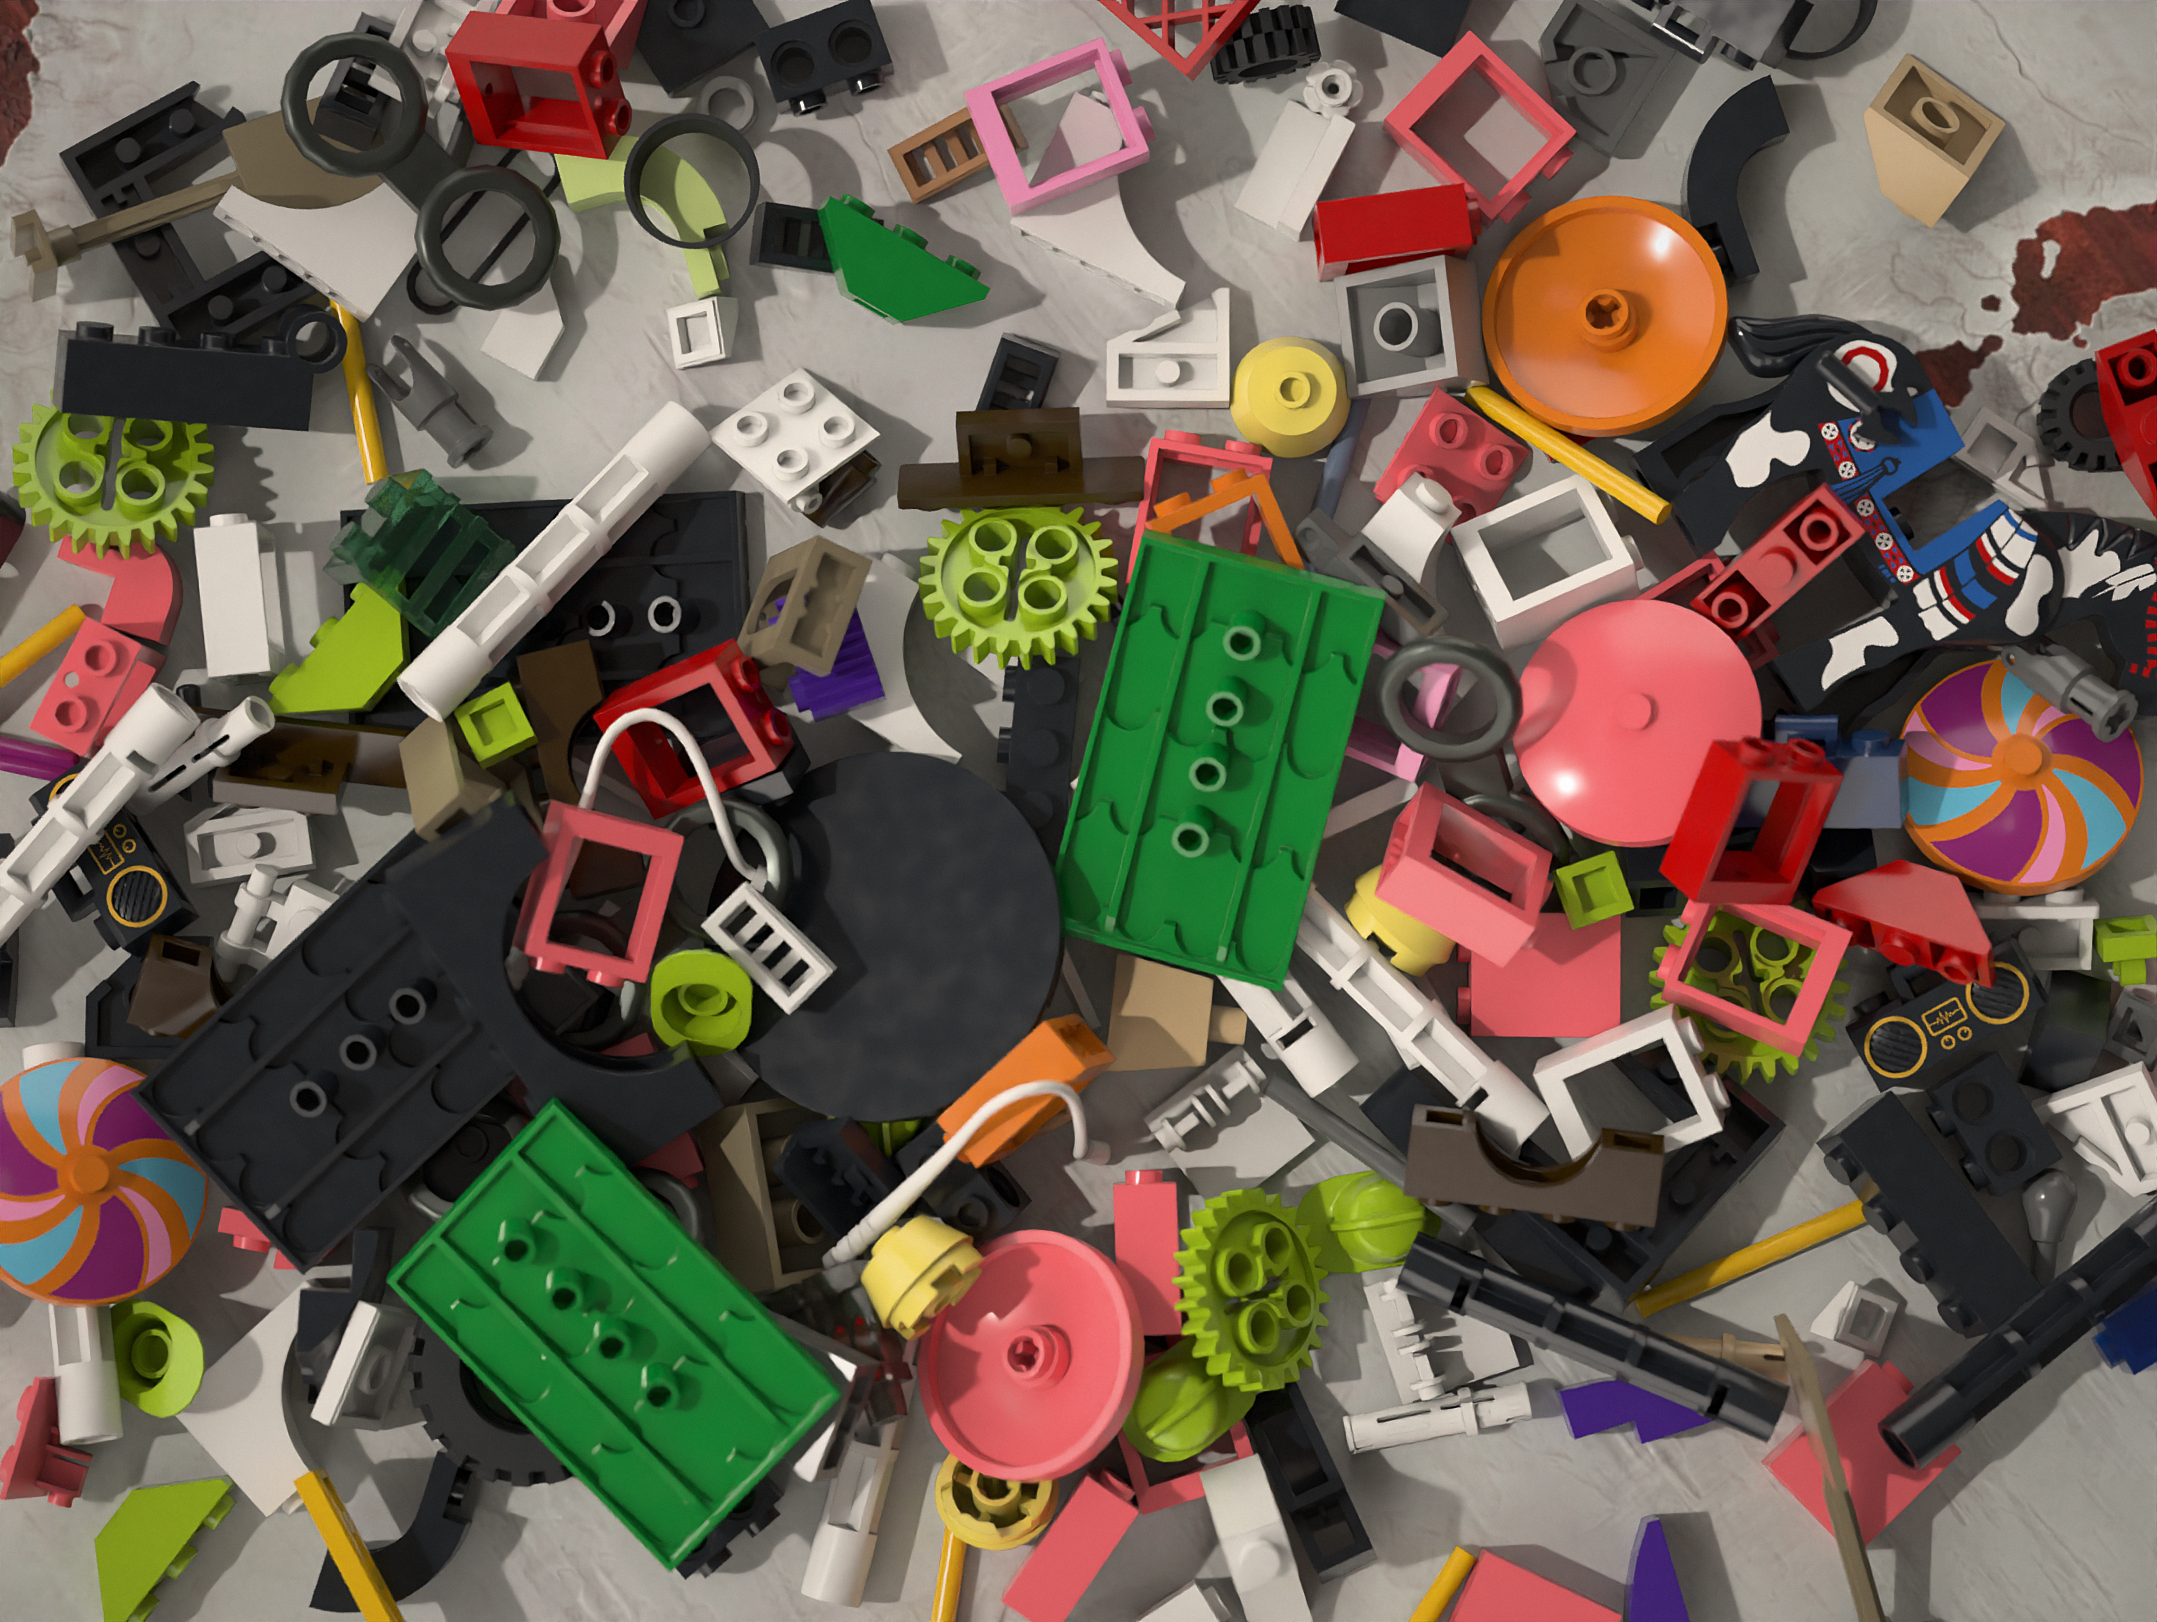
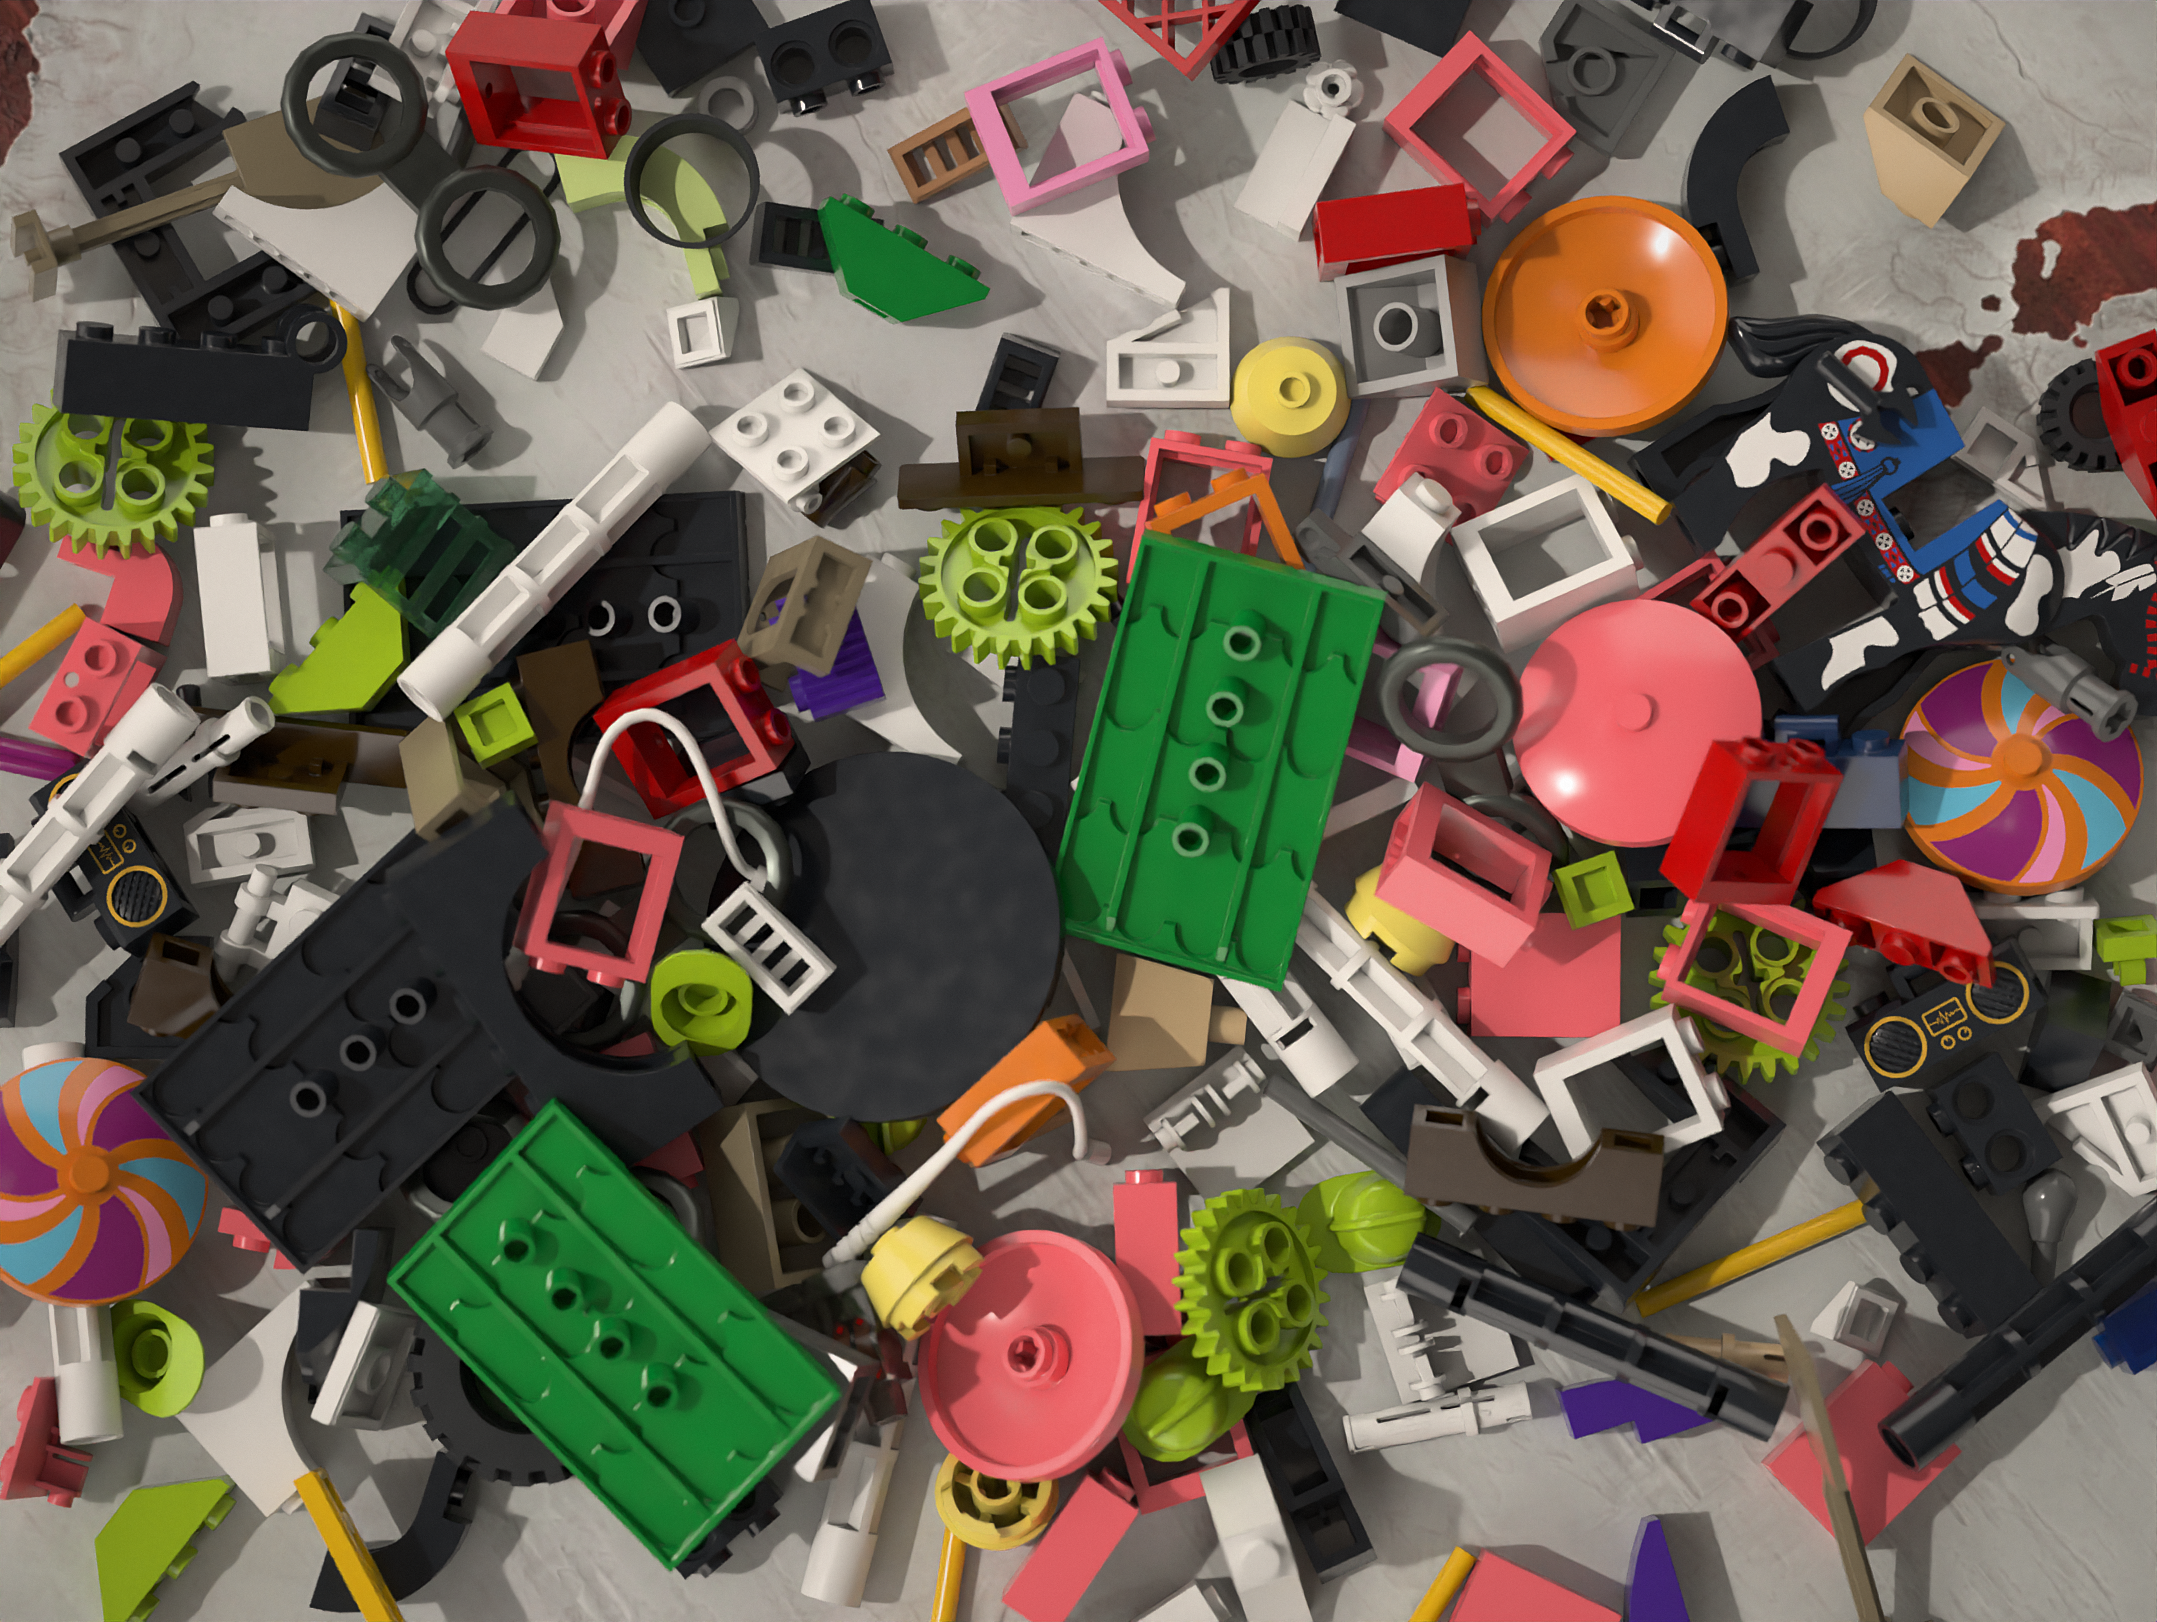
(965, 1196): black brick -> none

